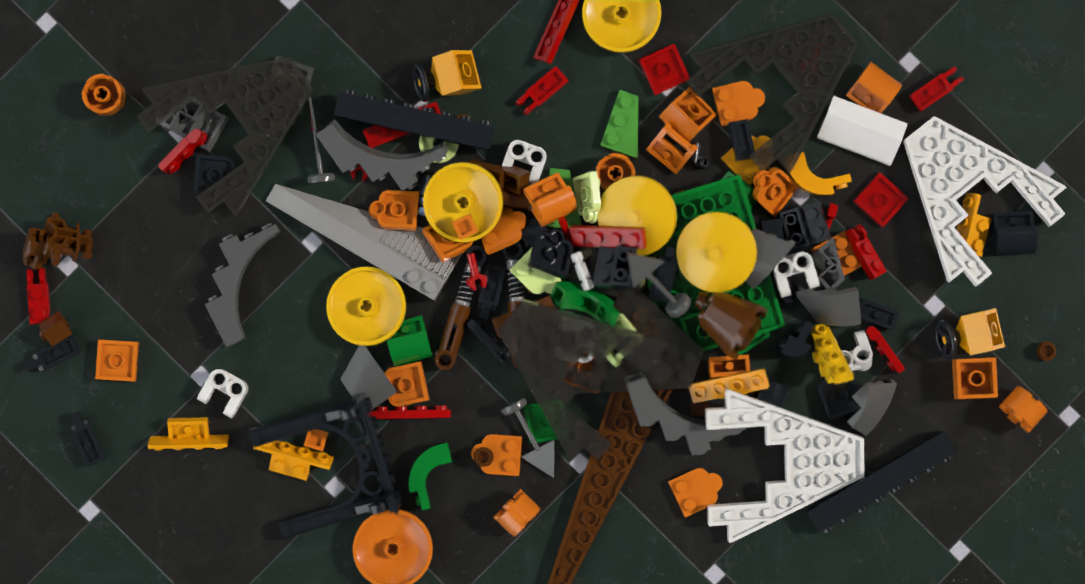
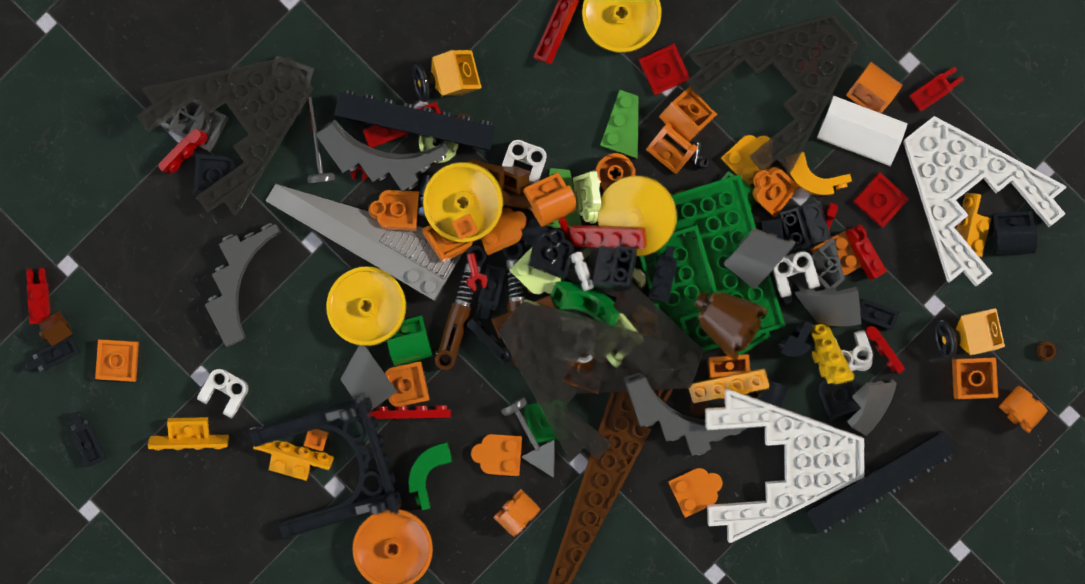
(54, 242): reddish brown piece -> none
(93, 91): orange brick -> none
(483, 457): reddish brown plate -> none
(543, 89): red hinge -> none
(643, 267): dark grey piece -> none
(716, 252): yellow dish -> none
(737, 101): orange plate -> none
(741, 139): black tile -> none

